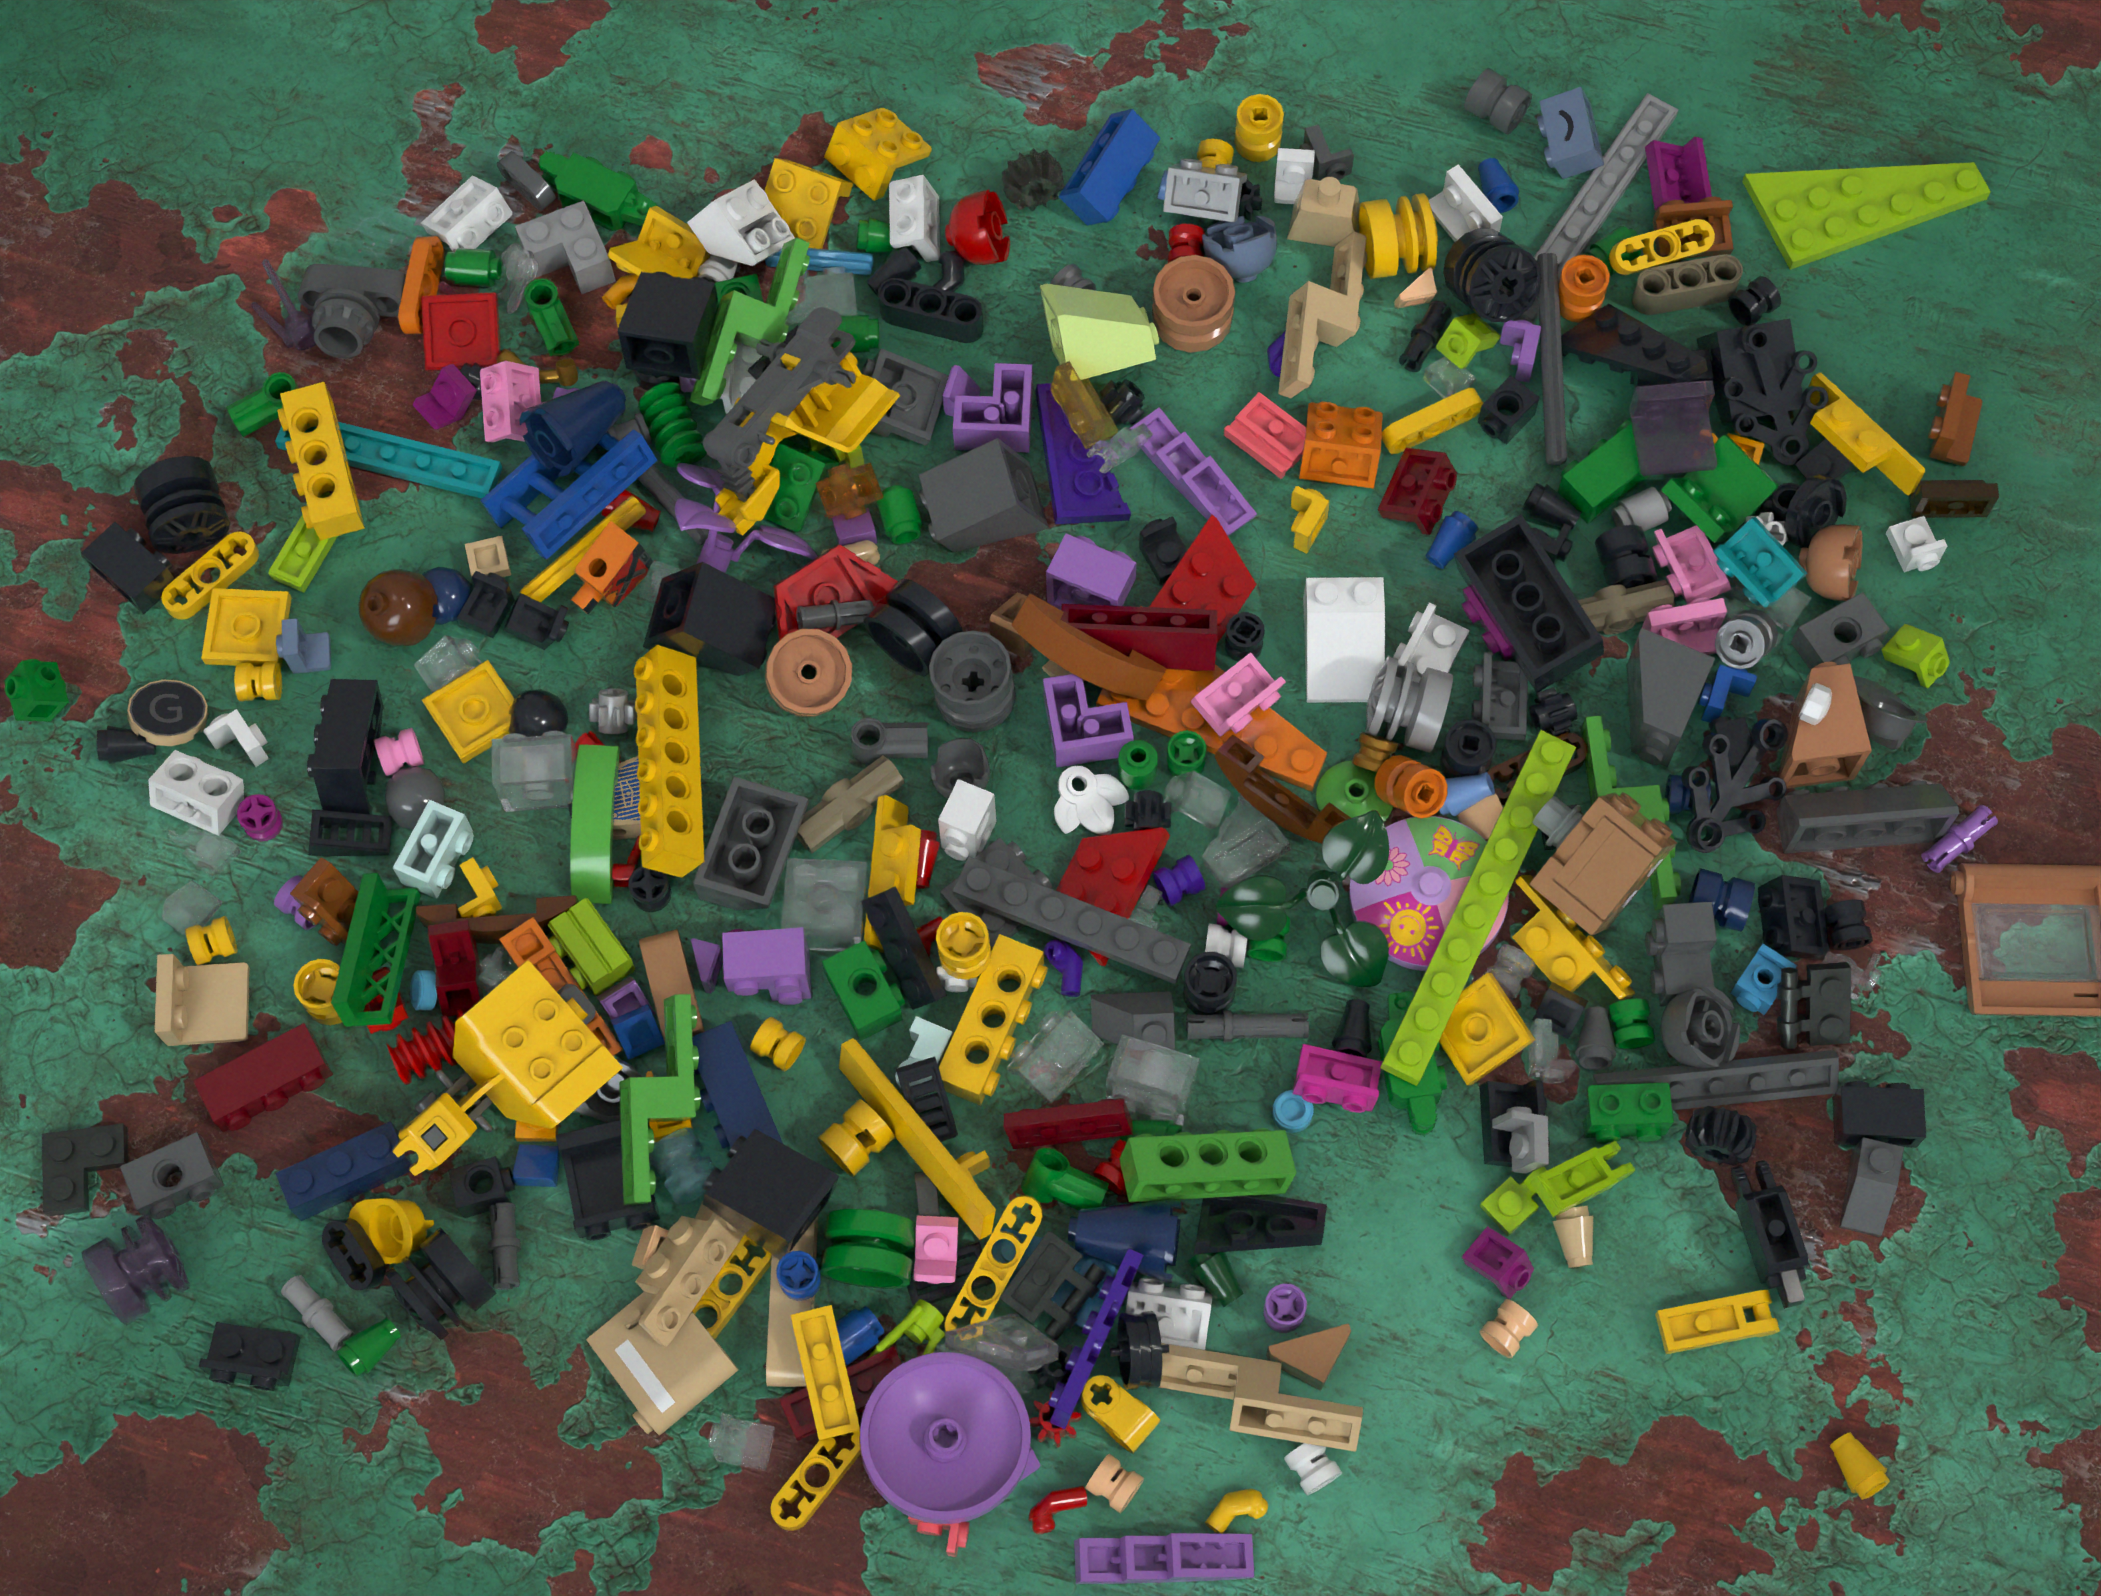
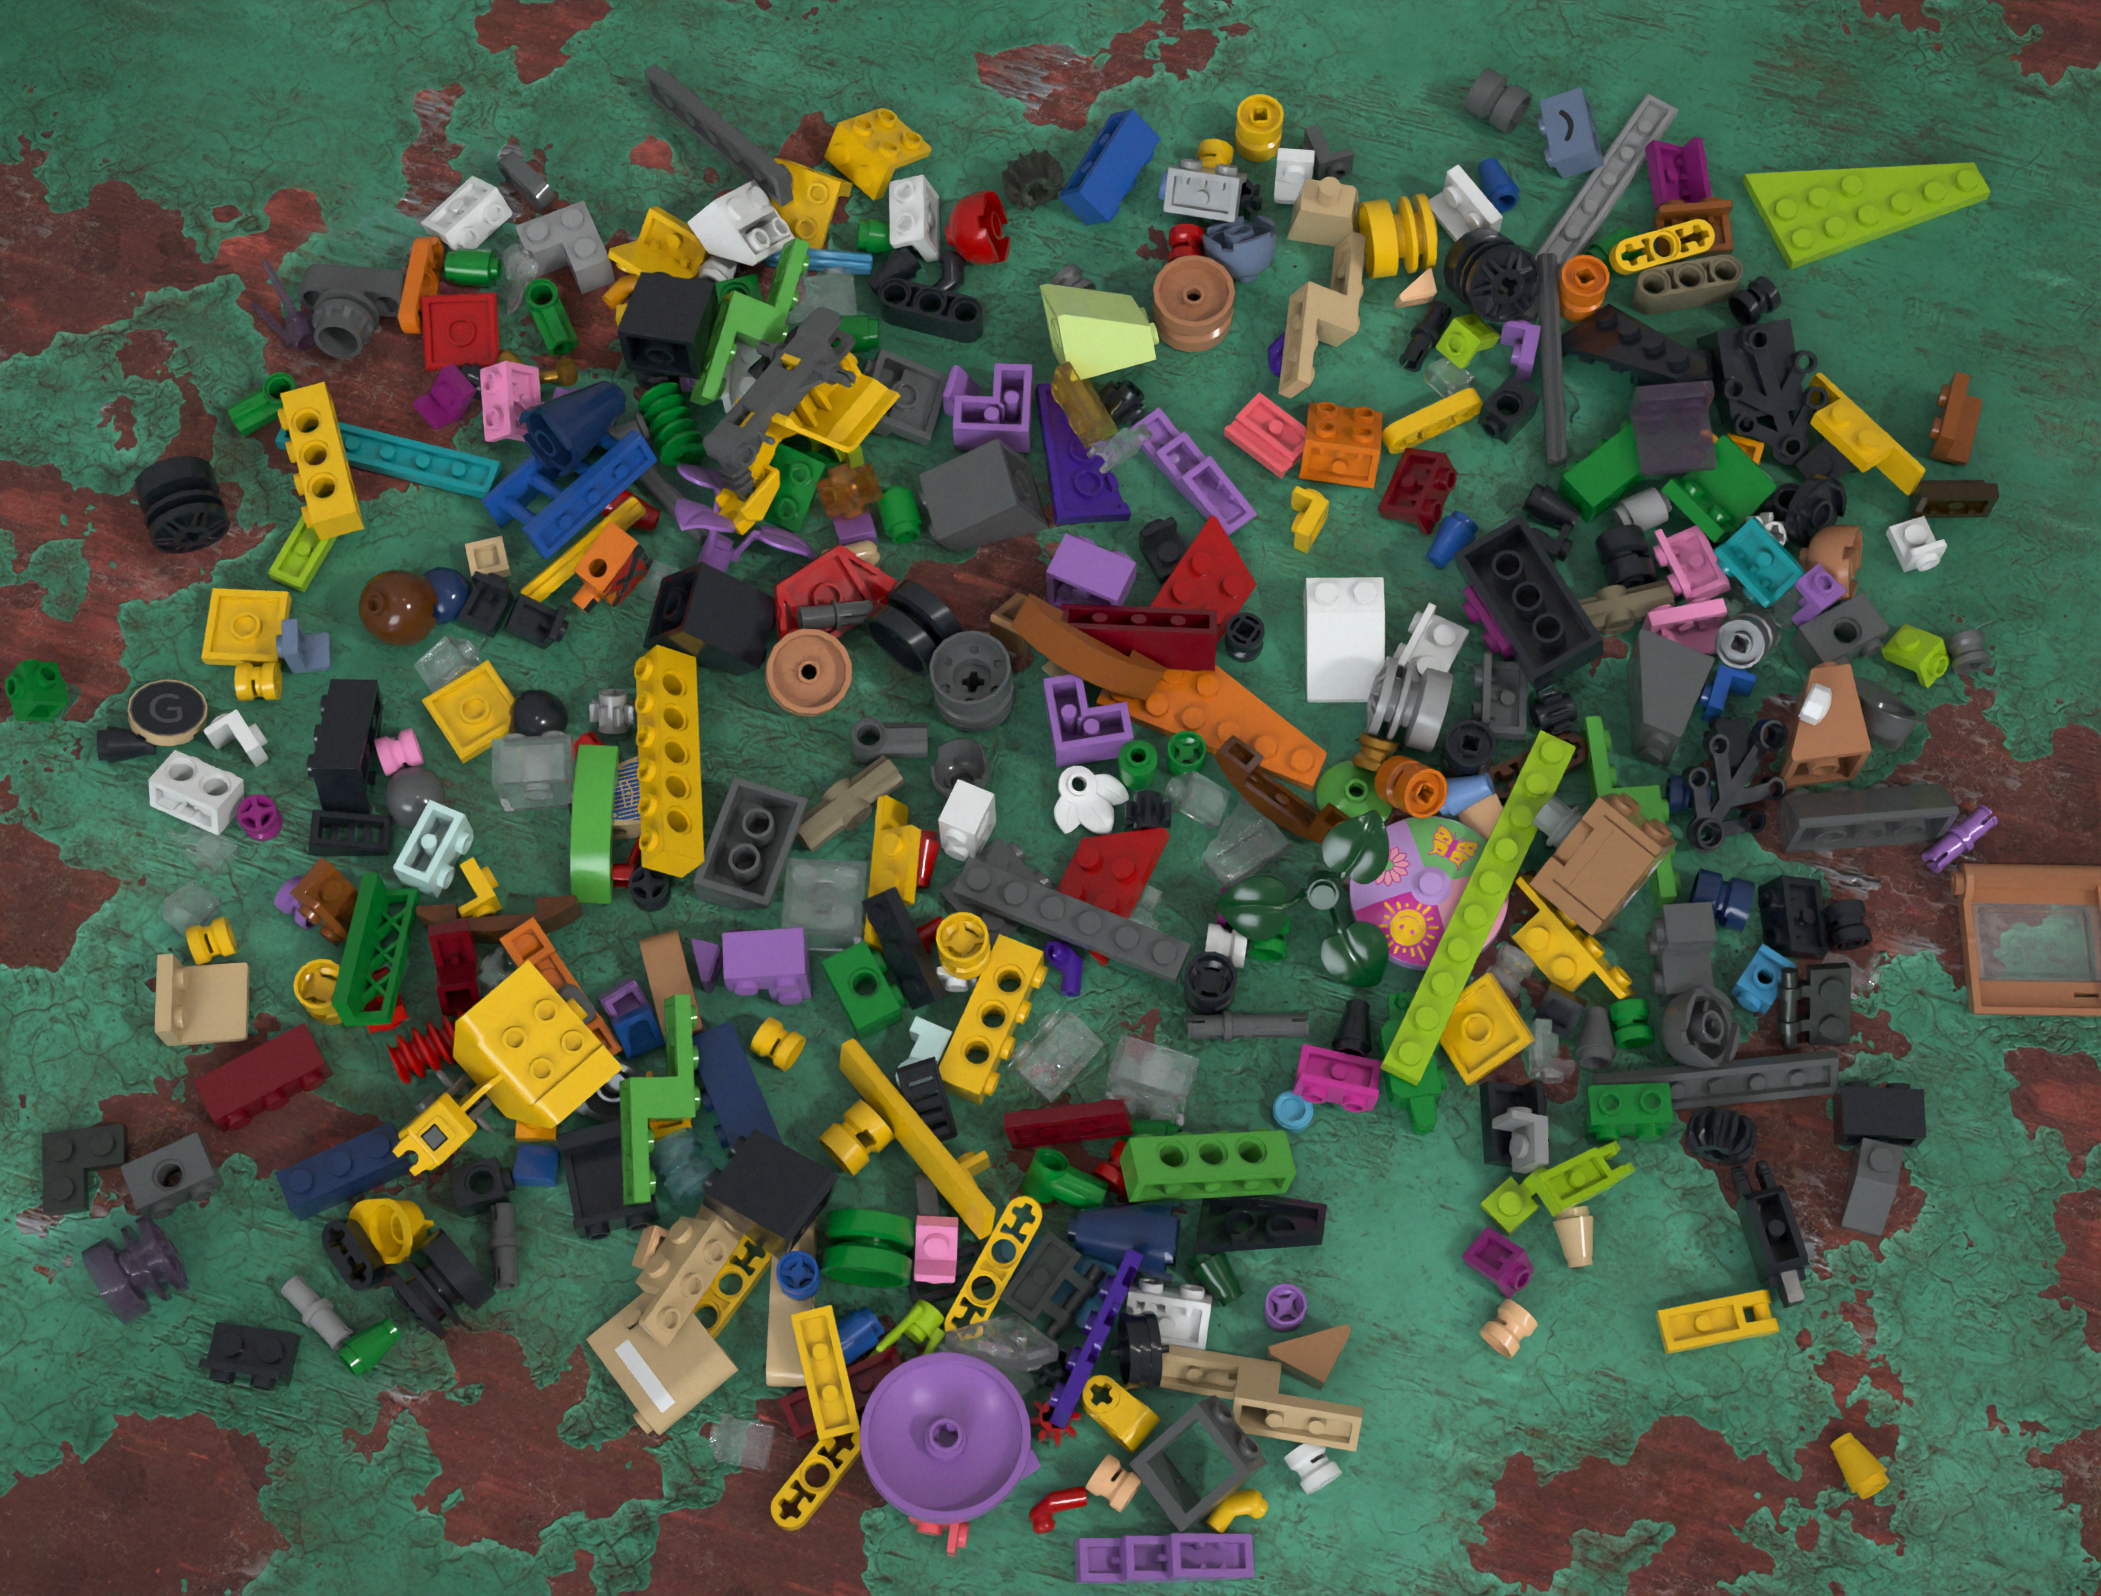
(129, 566): black brick -> none
(211, 559): yellow beam -> none
(423, 990): medium azure tile -> none
(591, 948): lime brick -> none
(608, 194): green hinge -> none
(719, 135): none -> dark grey plate
(1137, 1015): dark grey slope -> none
(1168, 1484): none -> dark grey window
(1183, 878): dark purple wheel -> none
(1236, 694): bright pink bracket -> none
(1819, 594): none -> medium lavender bracket
(1968, 652): none -> flat silver wheel

